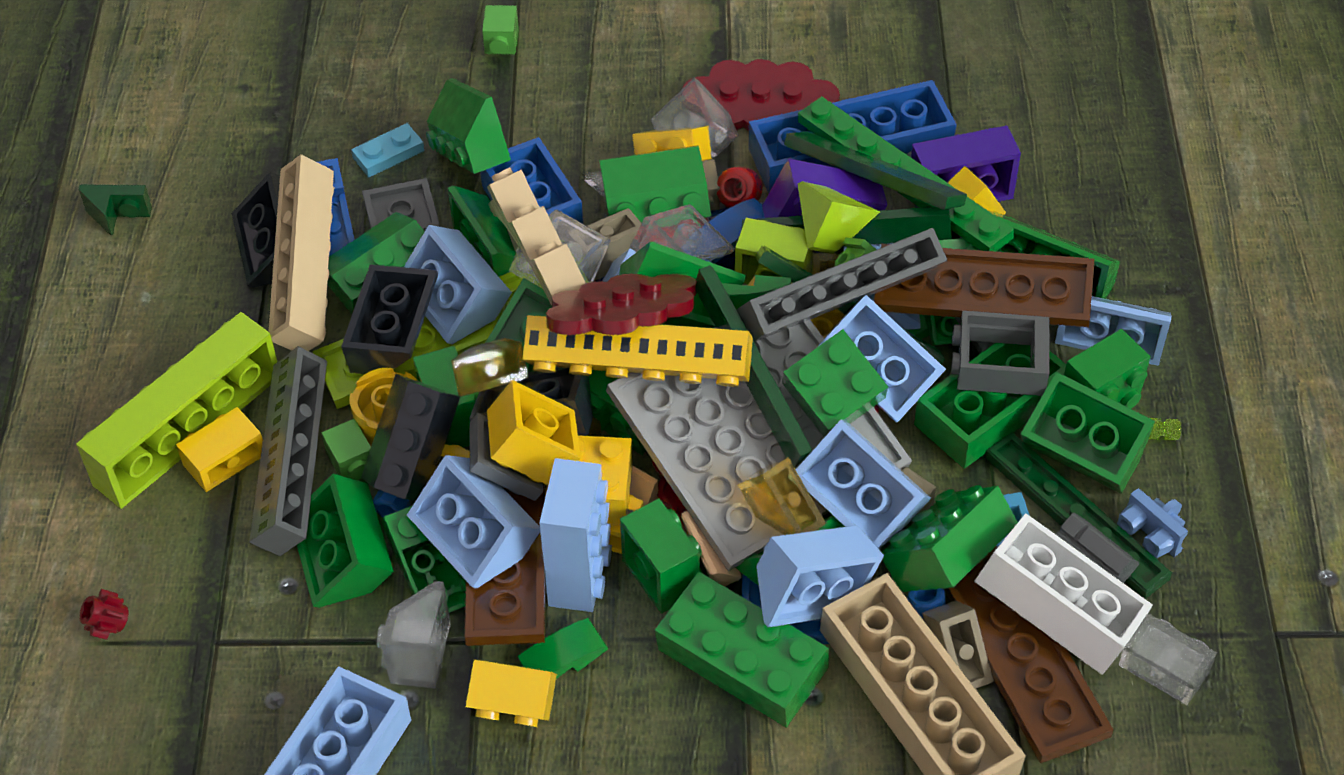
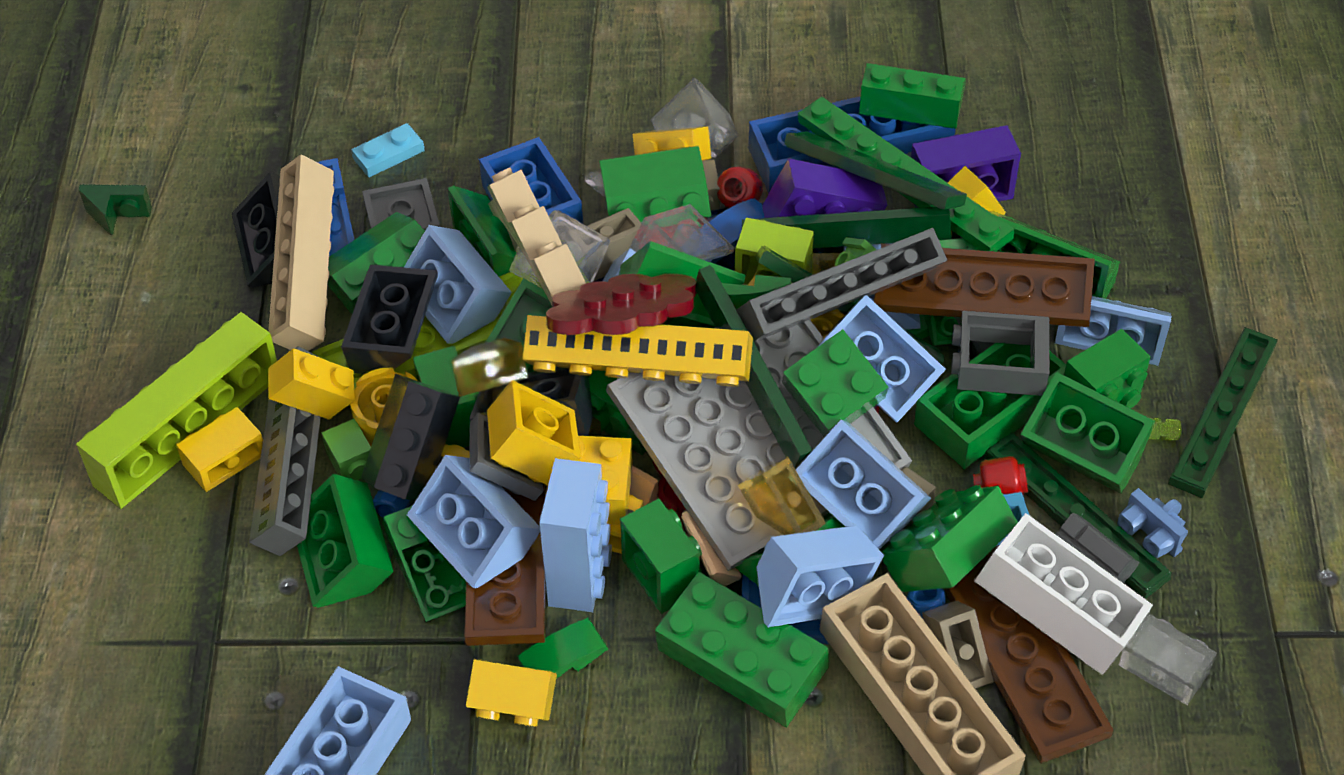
(103, 614): dark red gear -> none
(311, 384): none -> yellow brick
(416, 638): clear slope -> none
(467, 128): green slope -> none
(500, 29): bright green brick -> none
(764, 89): dark red plate -> none
(831, 217): lime slope -> none
(911, 95): none -> green slope
(1003, 473): none -> red head
(1222, 412): none -> dark green tile

